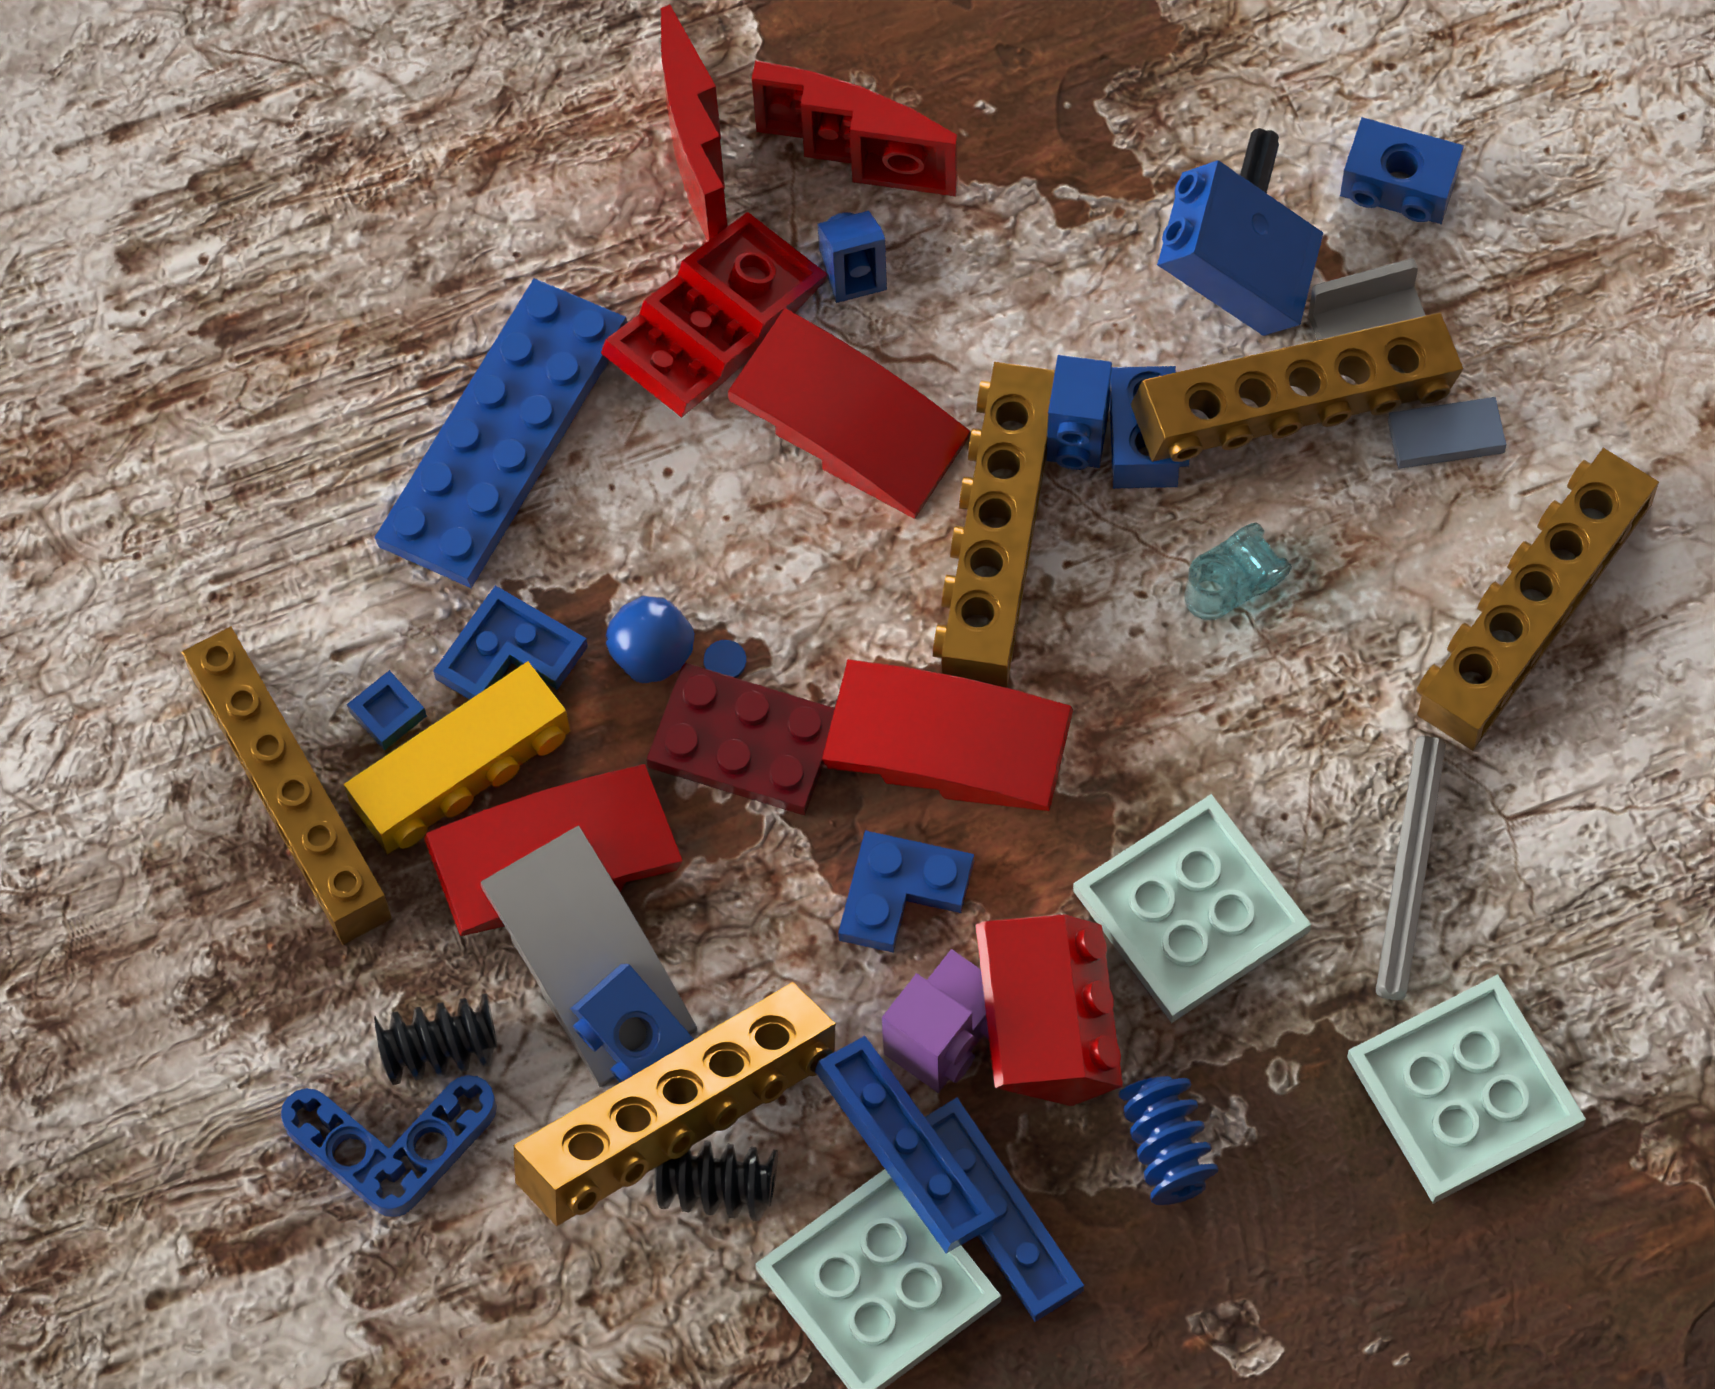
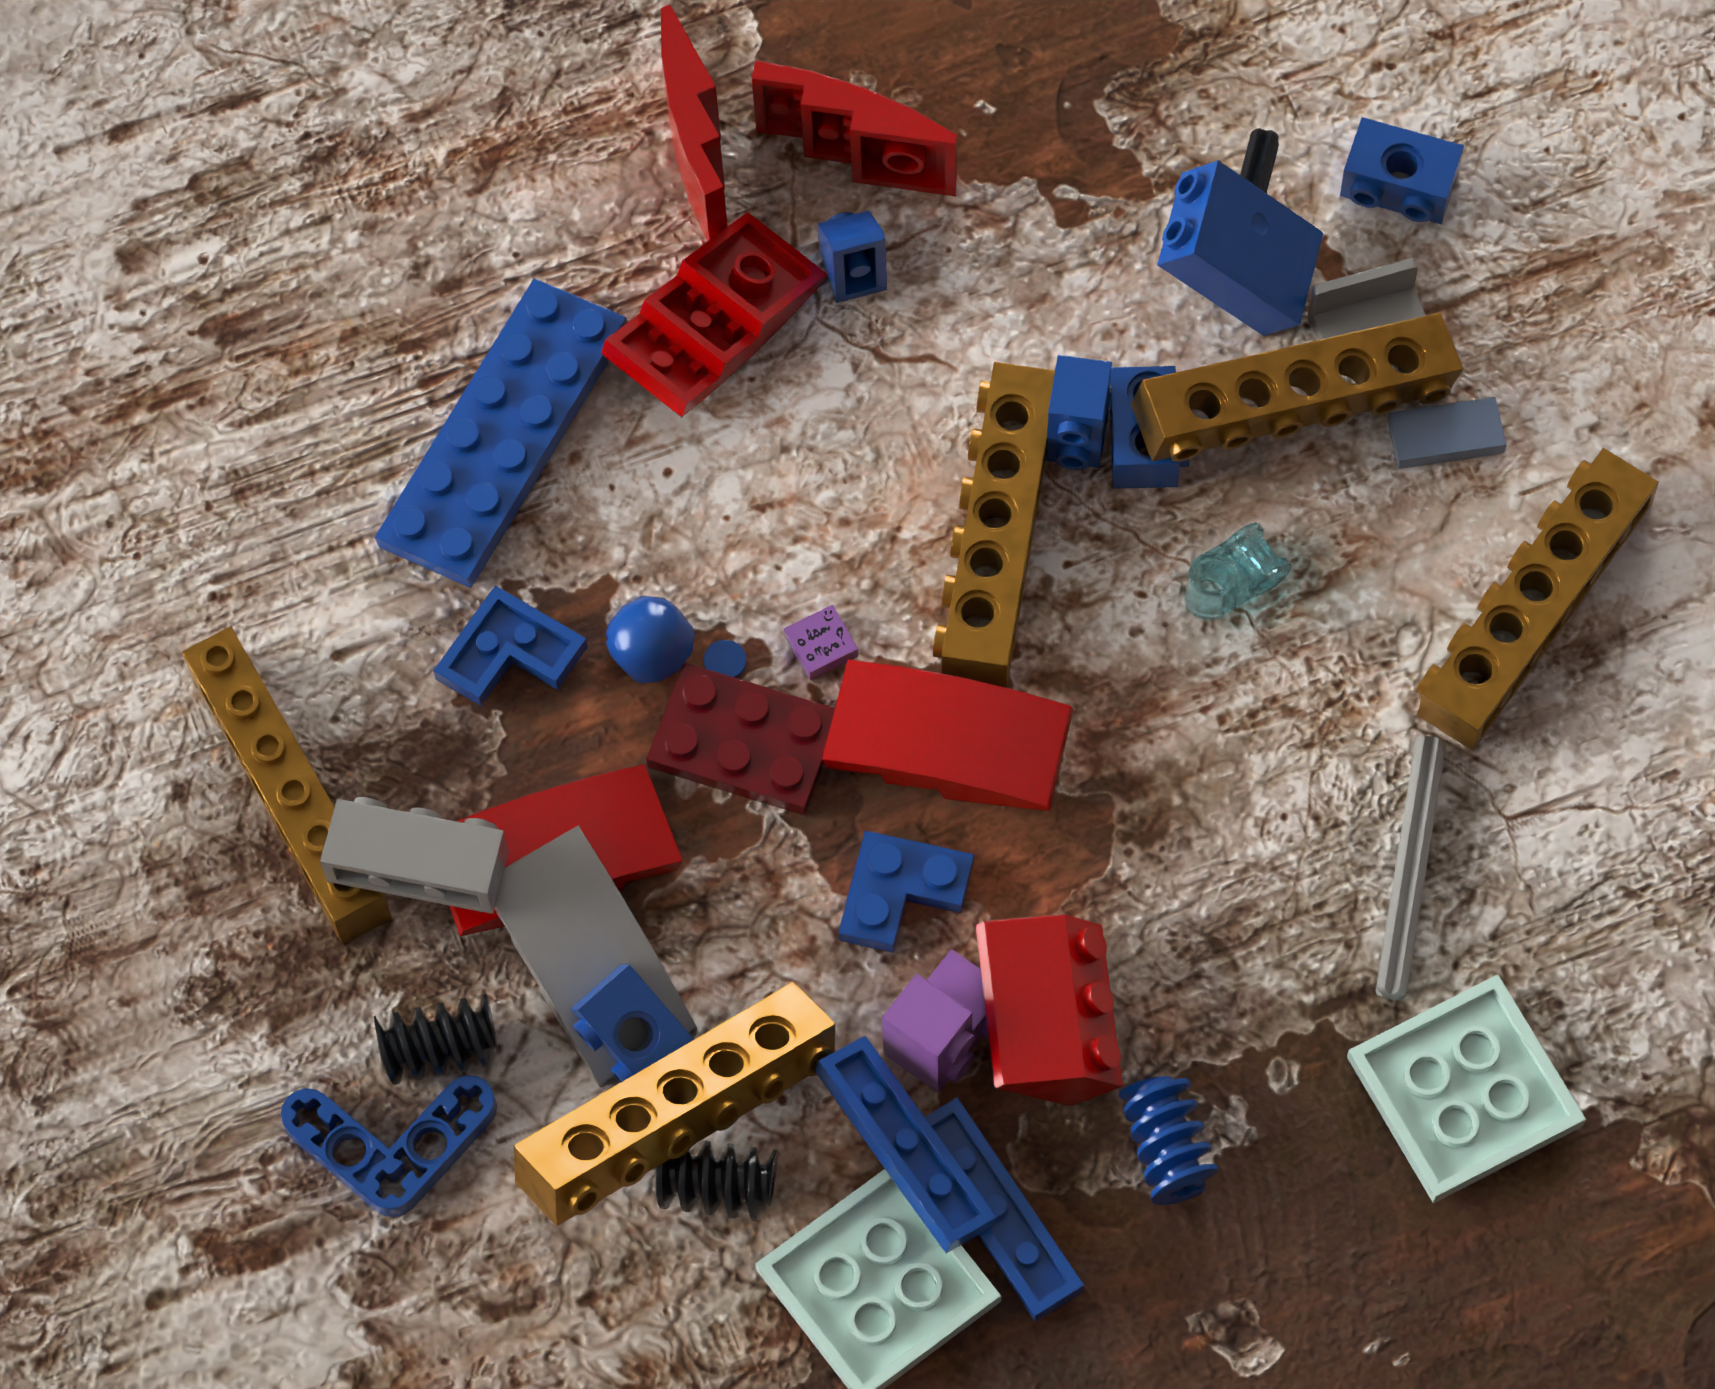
(386, 710): blue plate -> none
(415, 854): none -> light grey brick
(458, 758): yellow brick -> none
(821, 642): none -> medium lavender tile
(849, 413): red slope -> none
(1191, 908): light aqua plate -> none

